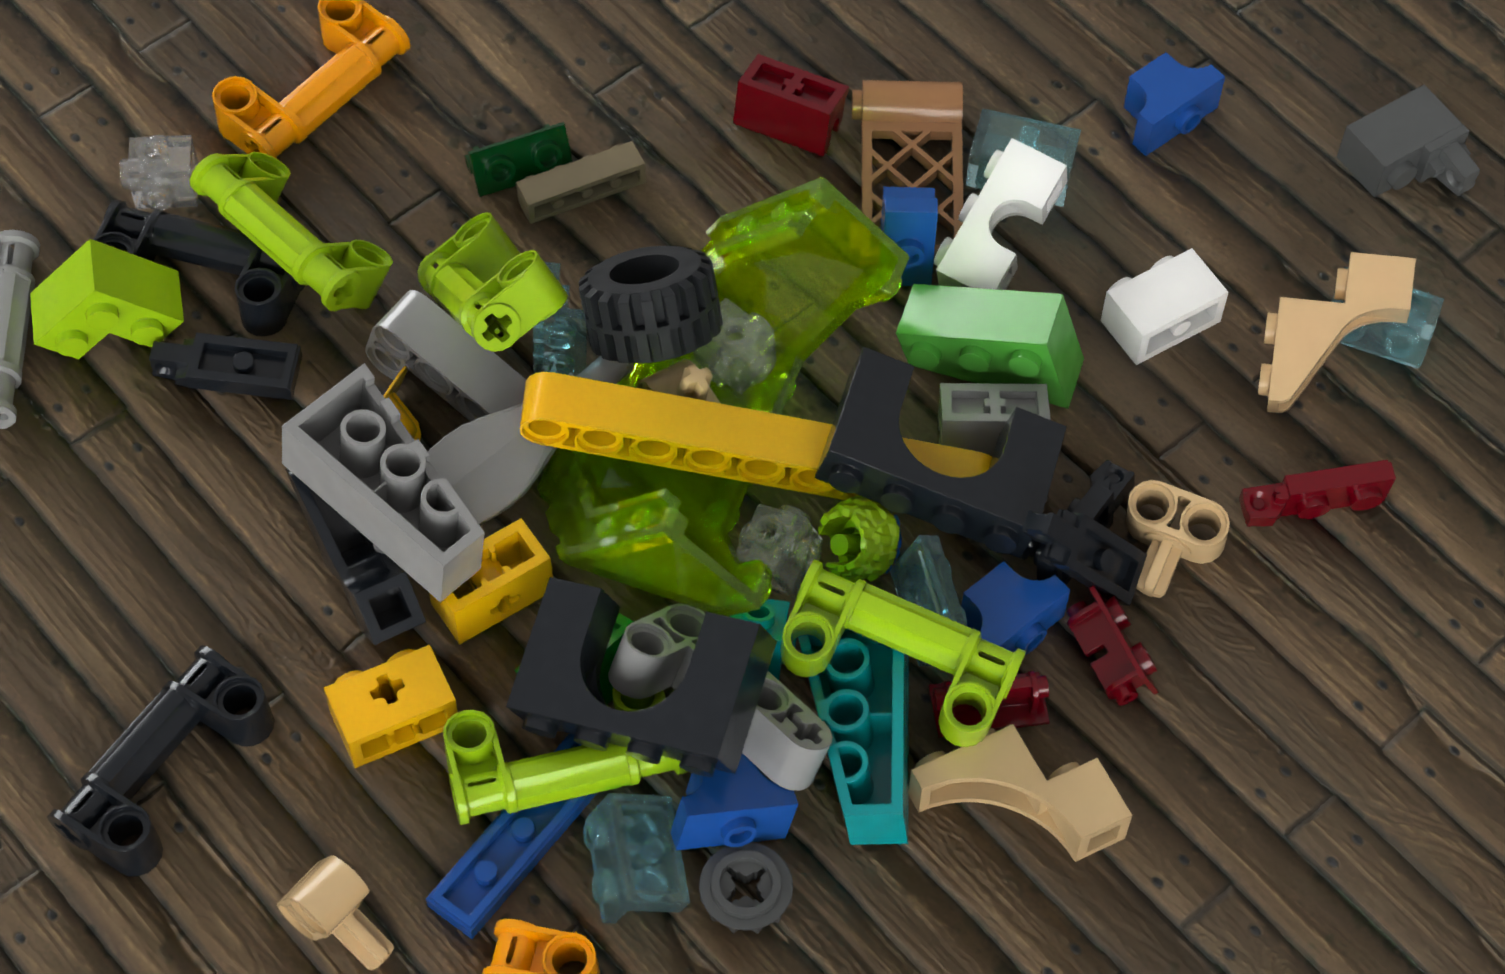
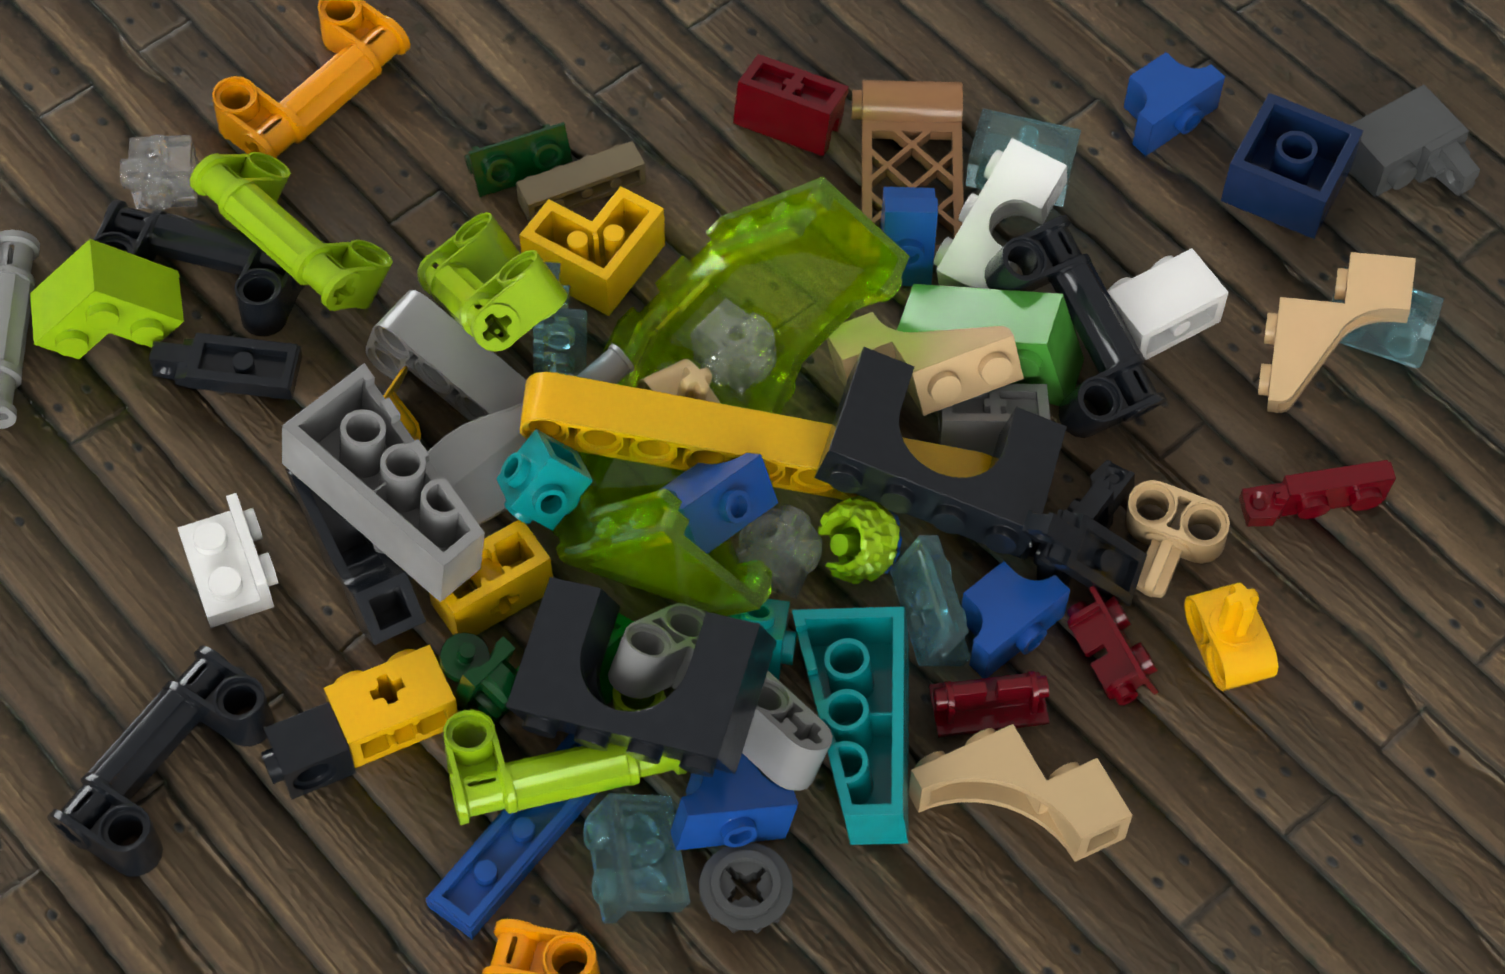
(226, 565): none -> white bracket
(307, 751): none -> black brick
(328, 904): tan beam -> none
(482, 677): none -> dark green hips
(543, 480): none -> teal brick
(601, 255): none -> yellow brick
(651, 304): black tyre -> none
(722, 498): none -> blue brick
(832, 604): lime piece -> none
(947, 362): none -> tan arch
(1122, 386): none -> black piece
(1231, 635): none -> yellow beam
(1291, 165): none -> dark blue brick

